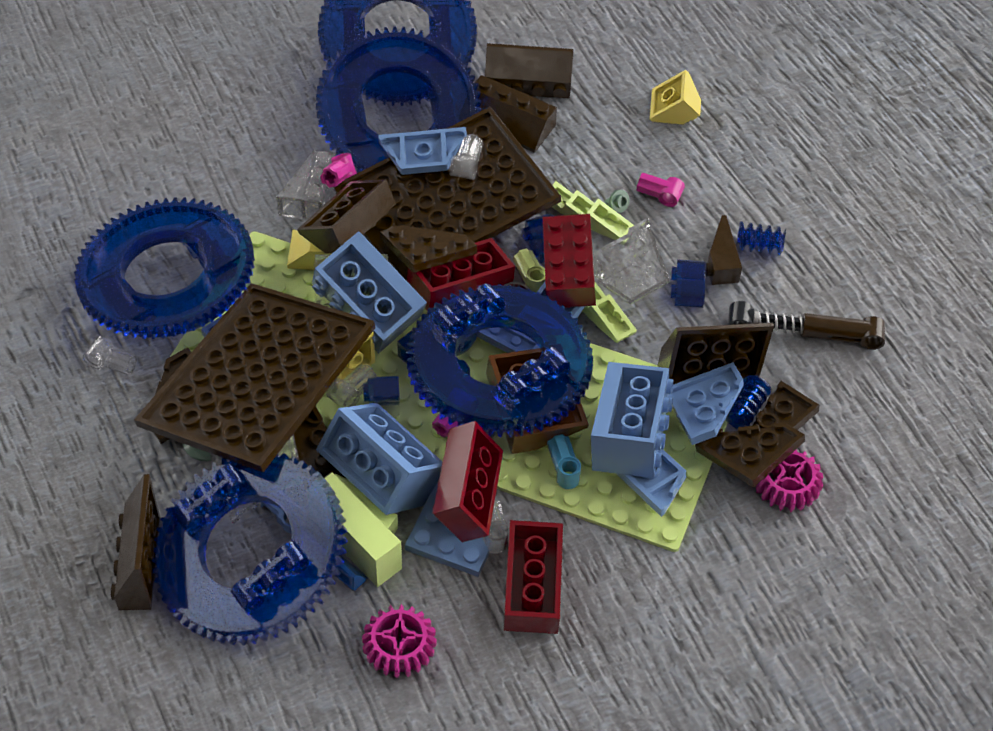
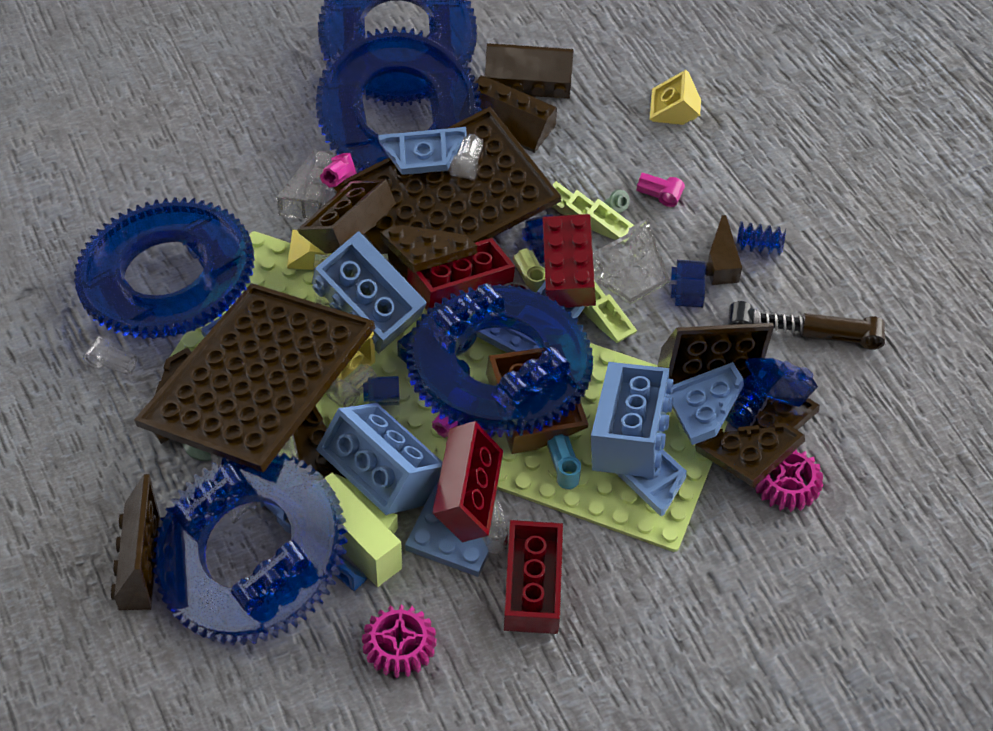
(782, 380): none -> clear blue slope

